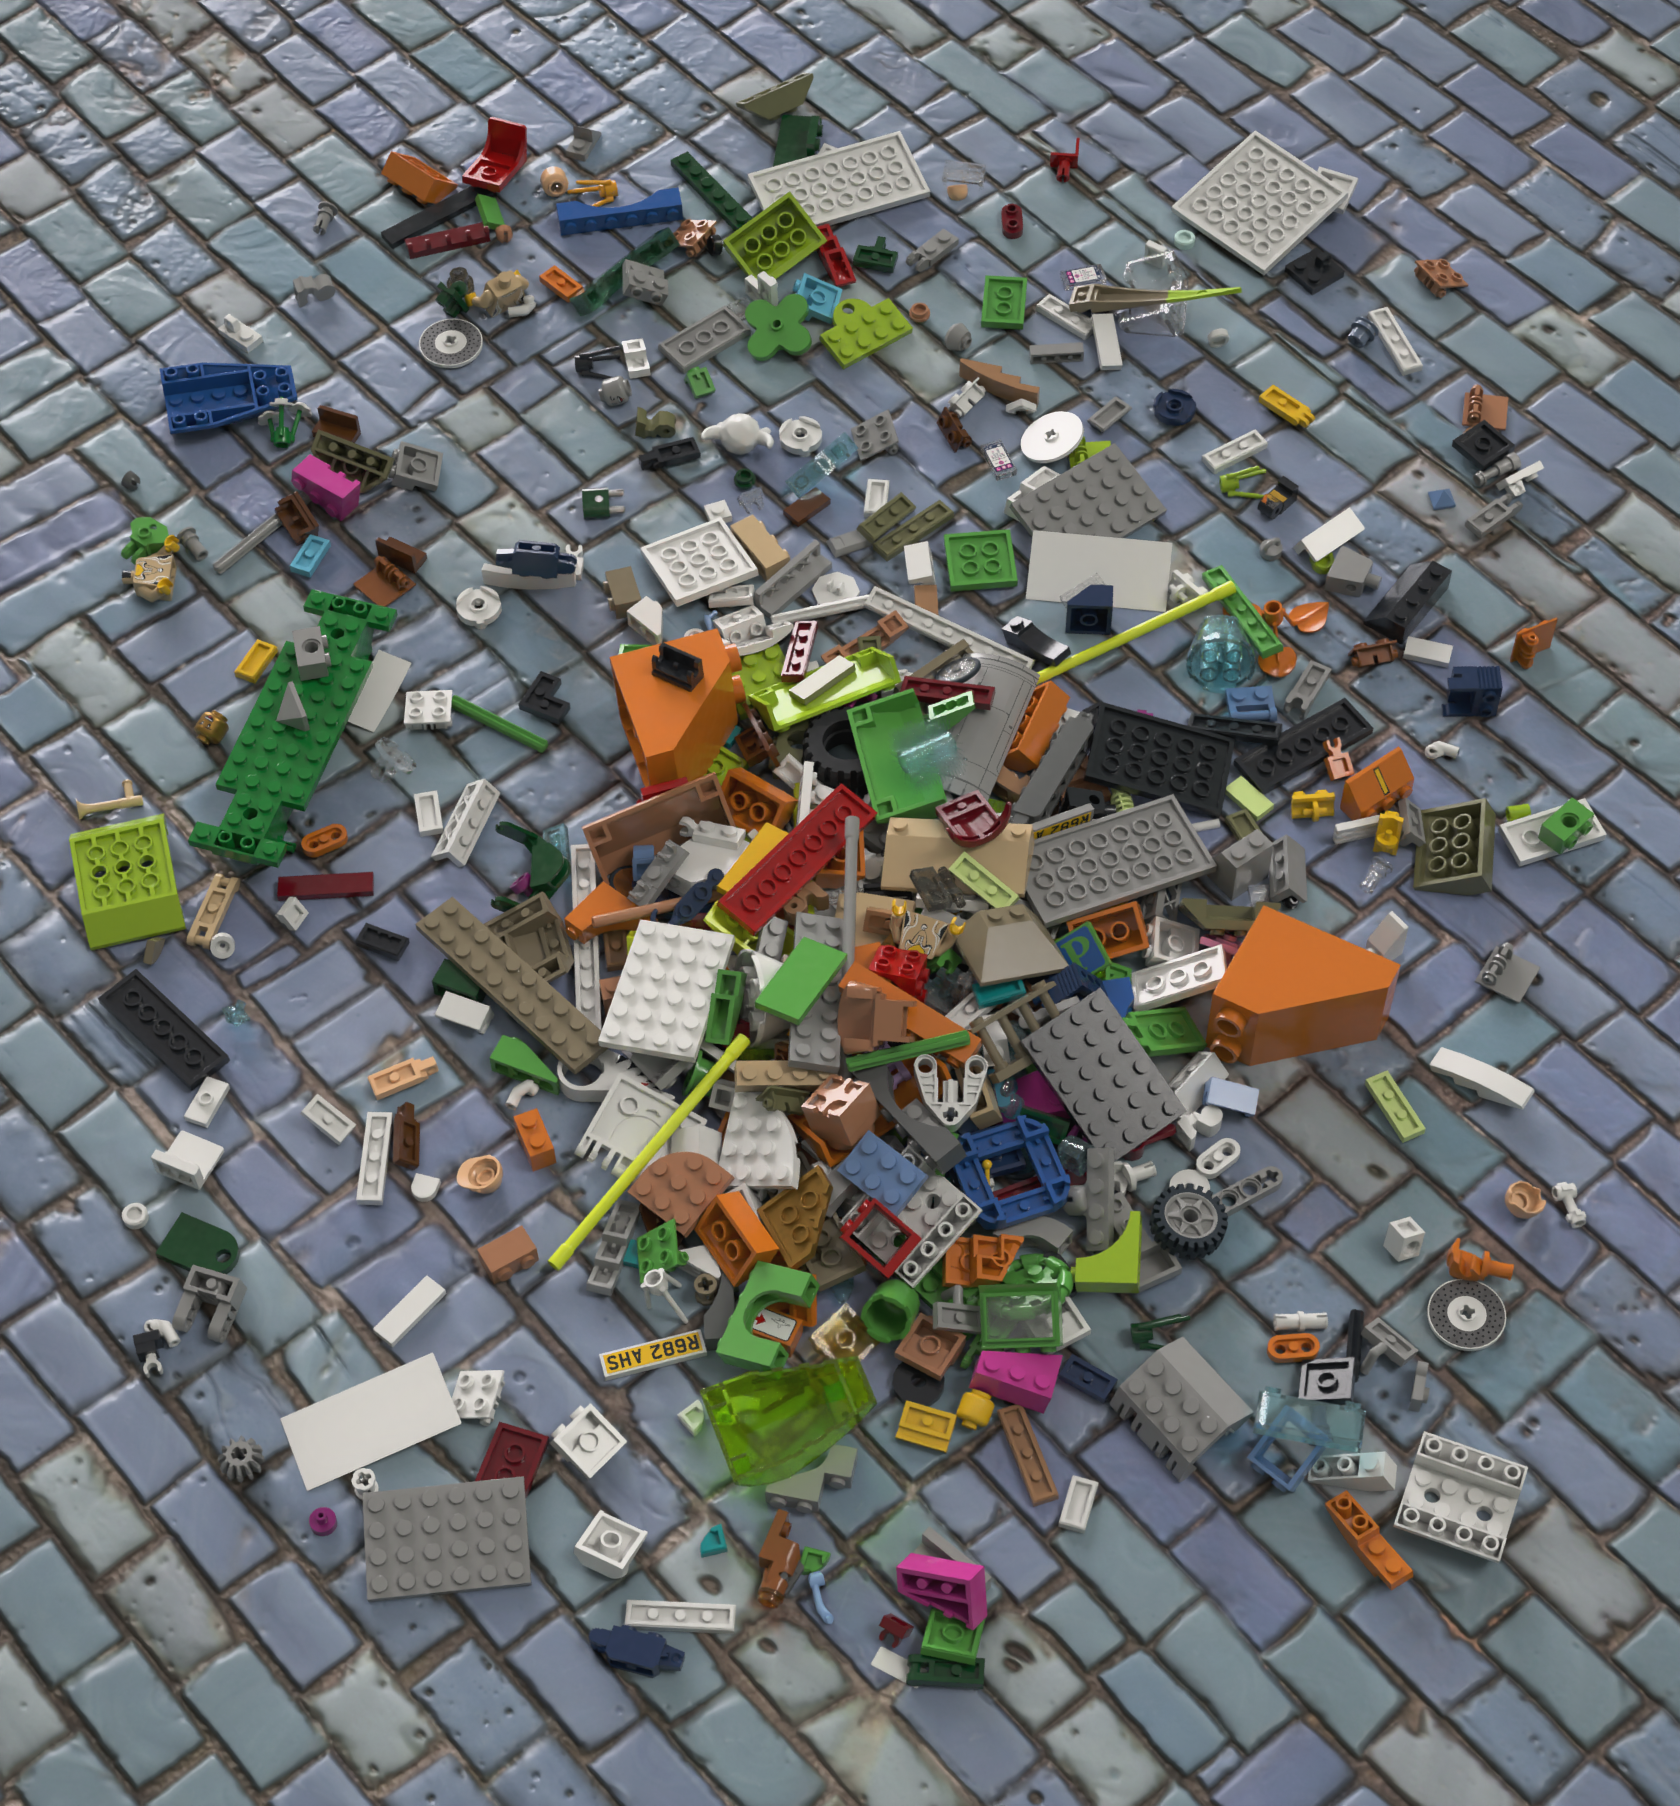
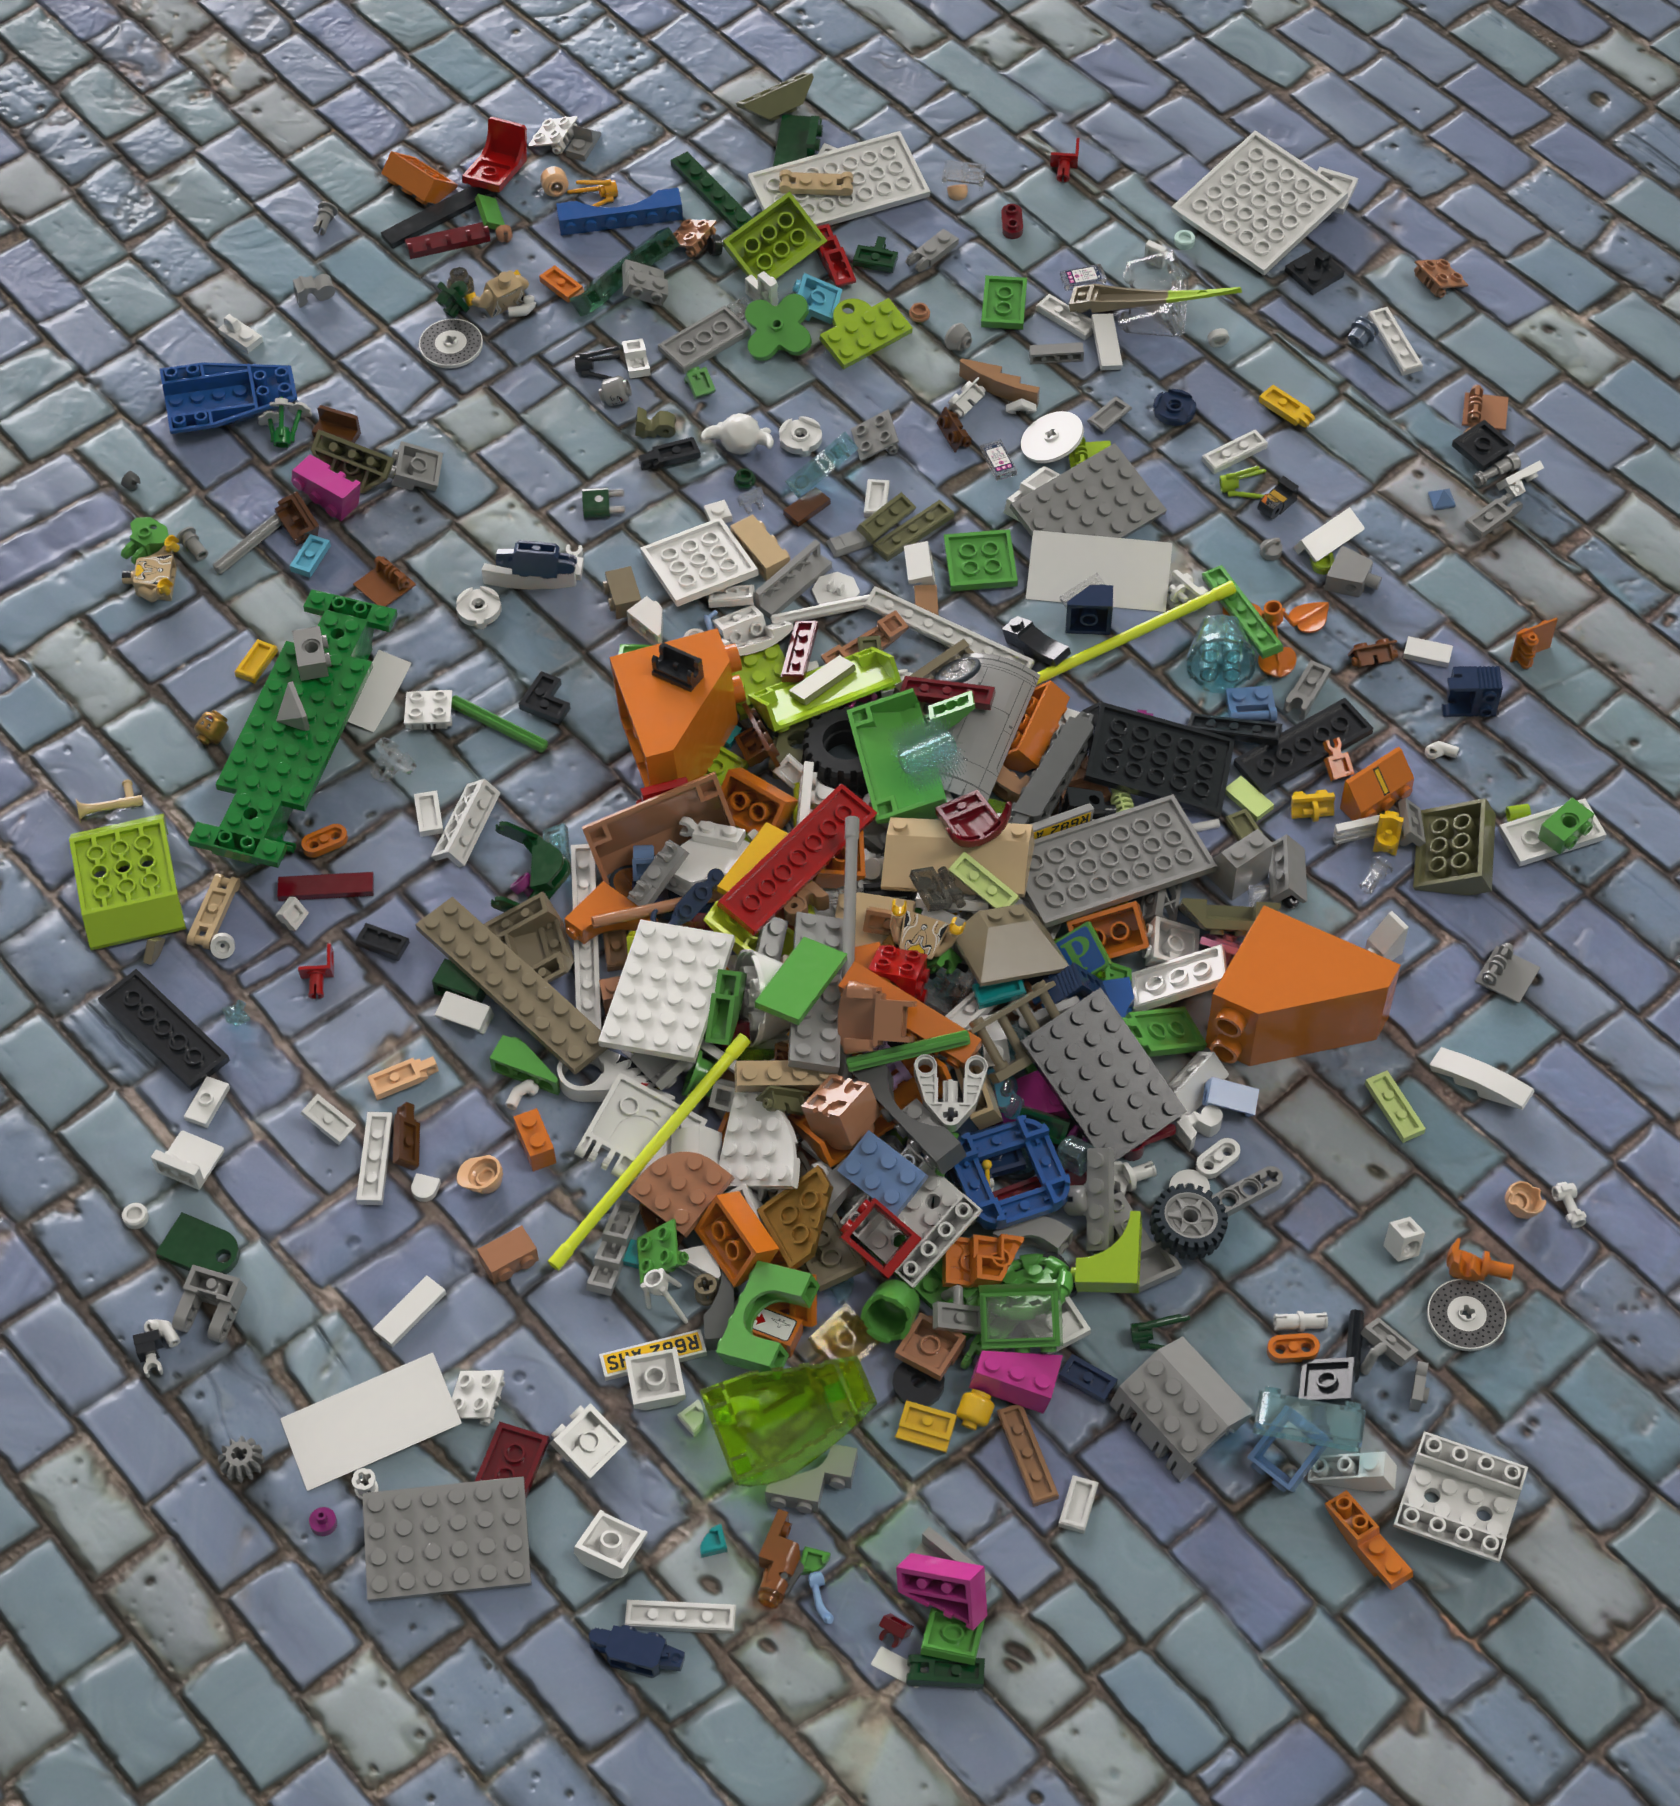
(317, 974): none -> red bracket
(401, 554): reddish brown panel -> none
(555, 133): none -> white hinge
(655, 1379): none -> white slope
(816, 183): none -> tan plate
(1409, 600): black slope -> none

